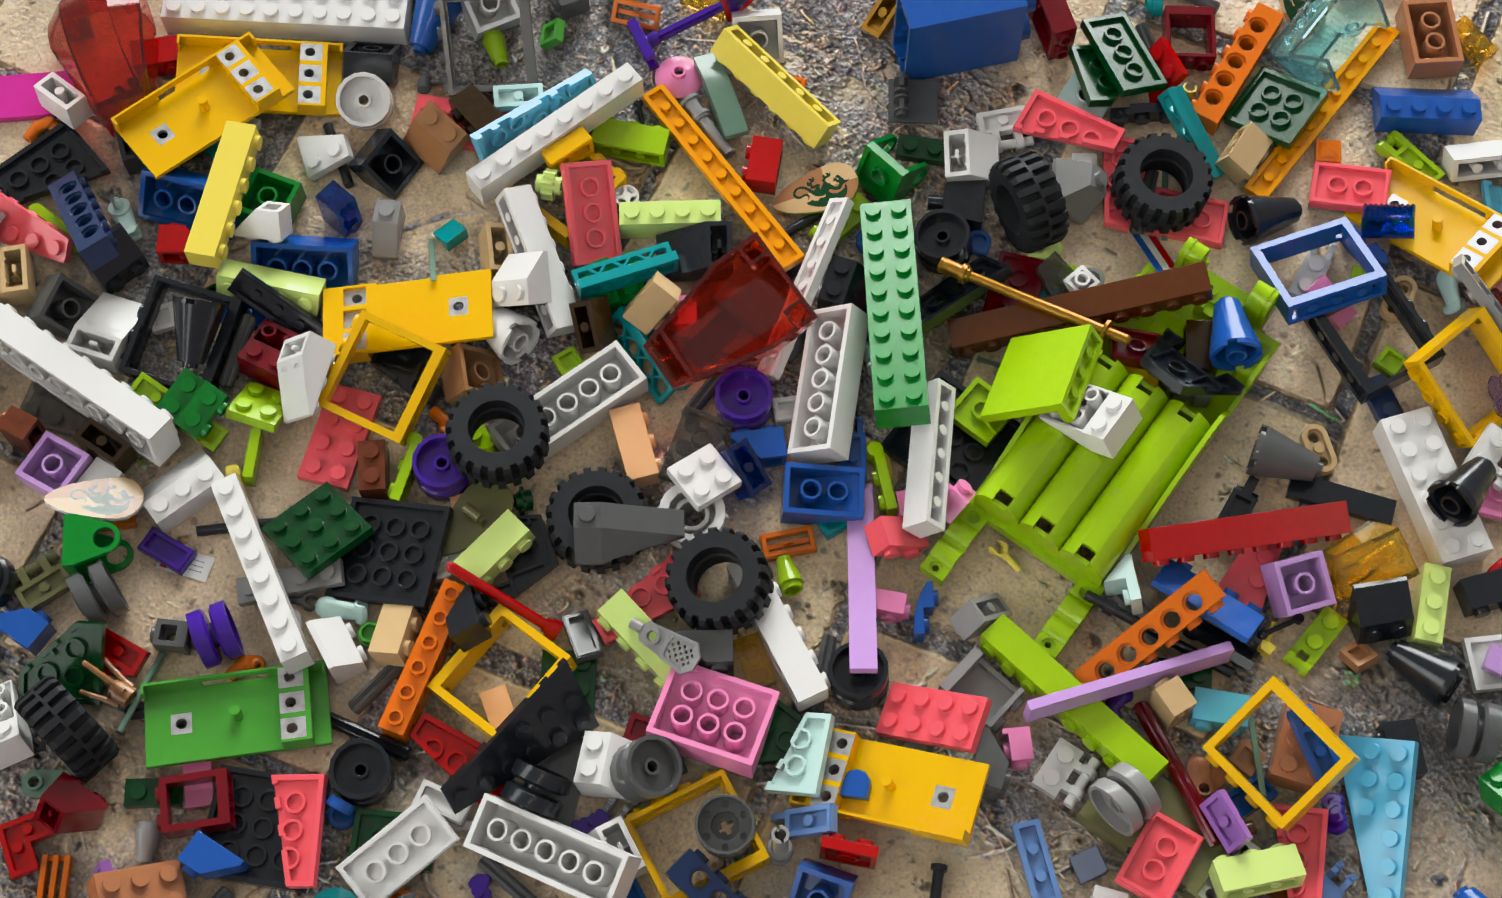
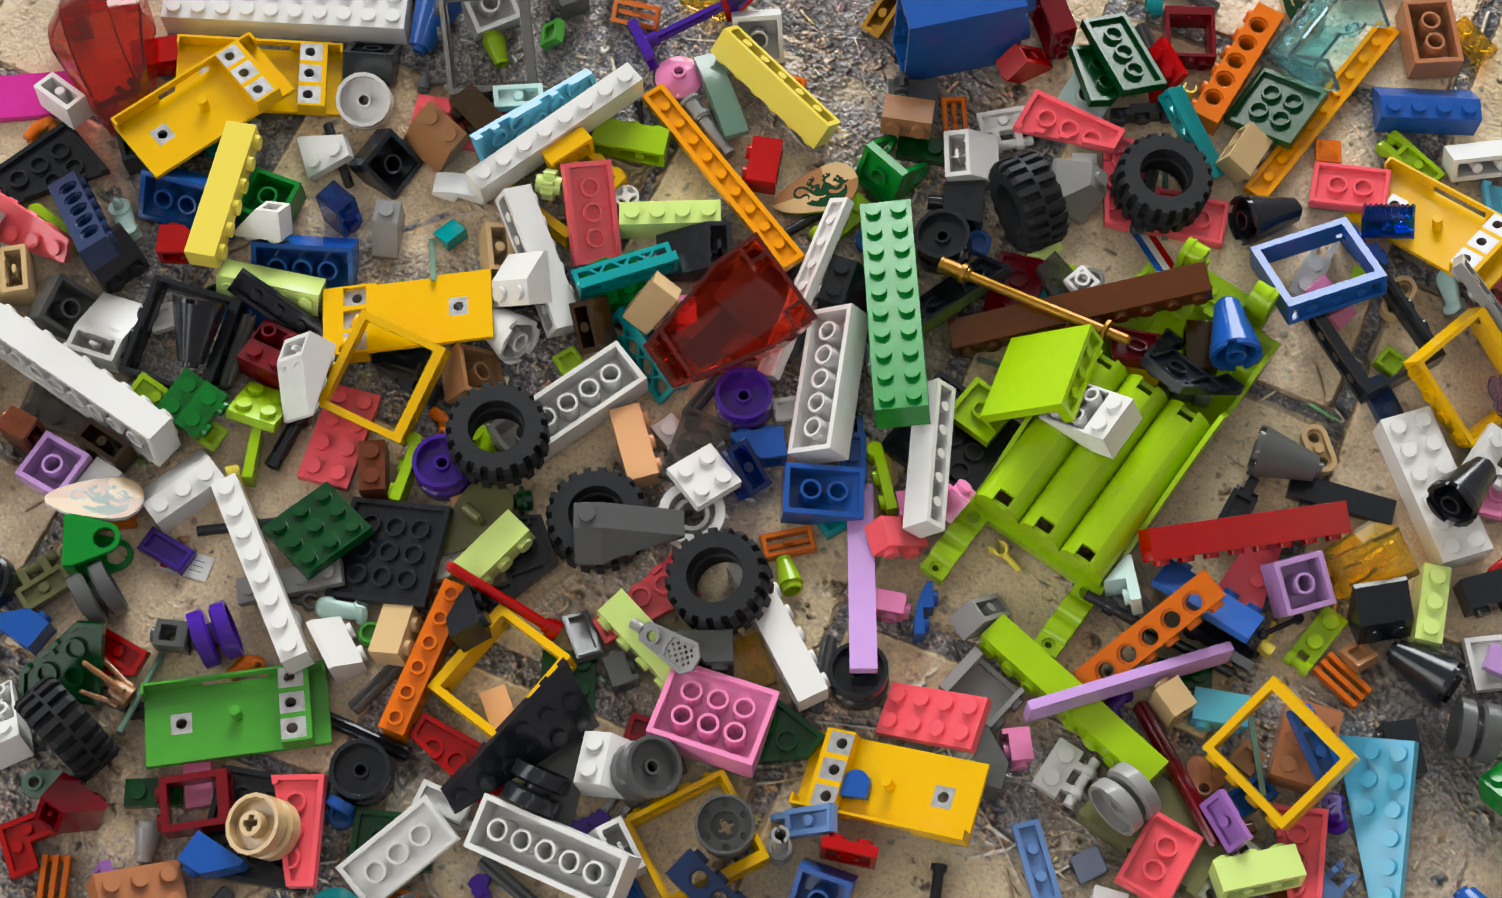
(263, 826): none -> tan wheel
(285, 443): none -> black pin
(453, 185): none -> white slope
(620, 671): none -> dark grey brick
(665, 429): none -> white plate
(806, 759): light aqua wing -> none
(907, 116): none -> medium nougat slope
(953, 100): none -> orange tile
(1023, 63): none -> red slope
(1348, 673): none -> orange tile

